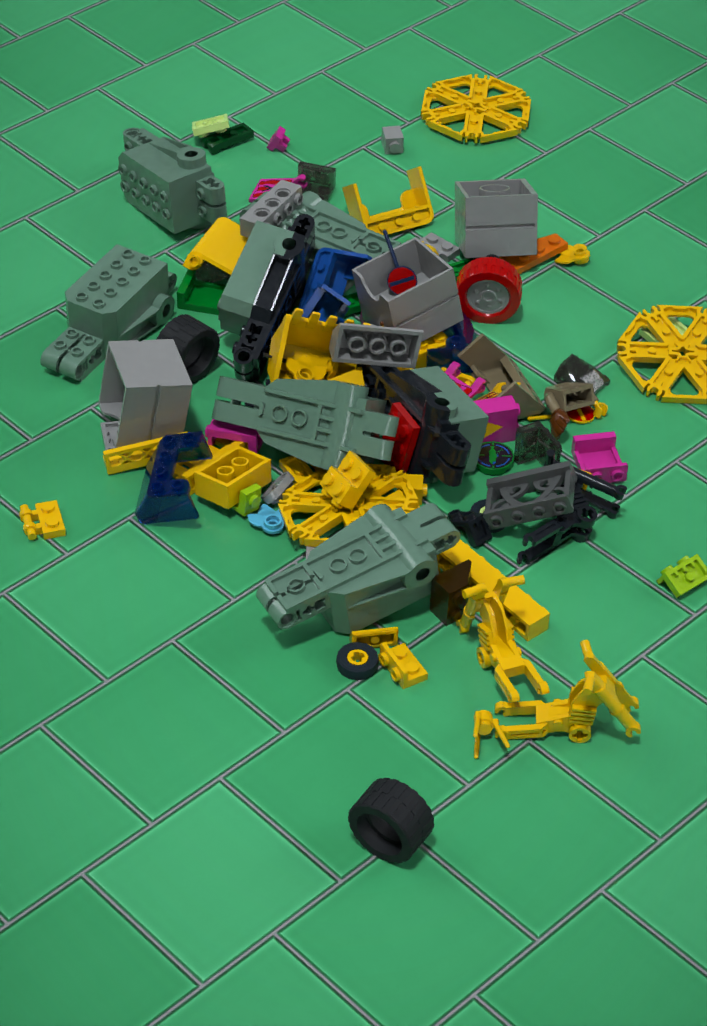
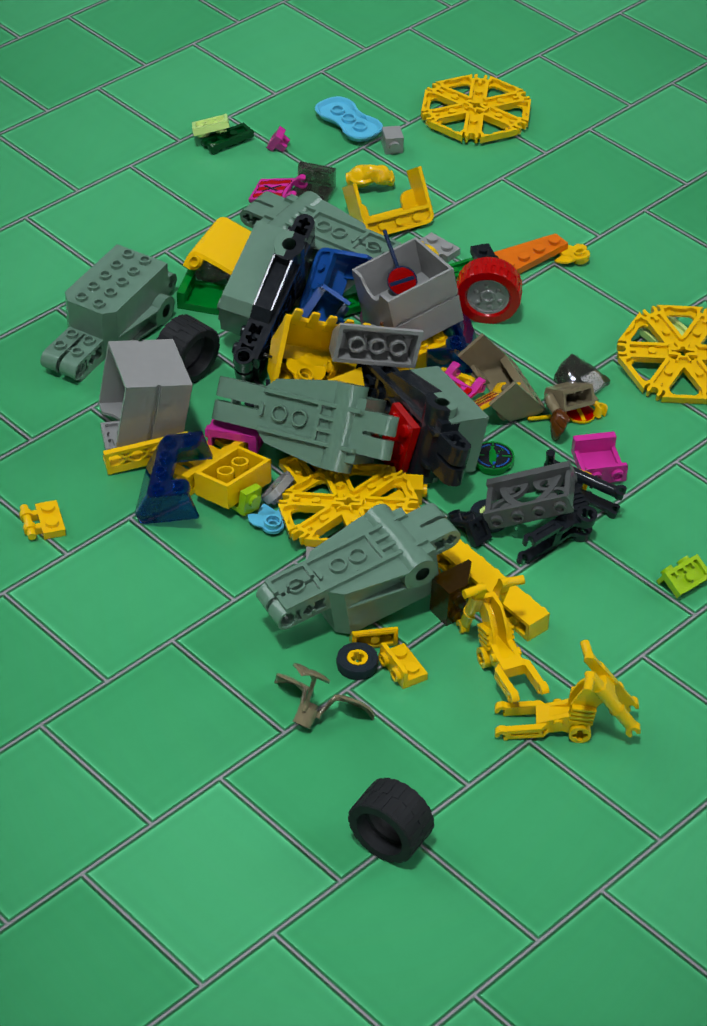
(170, 181): sand green piece -> none
(273, 206): light grey brick -> none
(307, 711): none -> dark tan plant
(346, 115): none -> medium azure plate
(347, 481): yellow plate -> none
(368, 174): none -> yellow animal
(484, 725): yellow plant -> none
(496, 217): light grey piece -> none
(502, 418): dark pink brick -> none
(533, 442): clear smoke bracket -> none

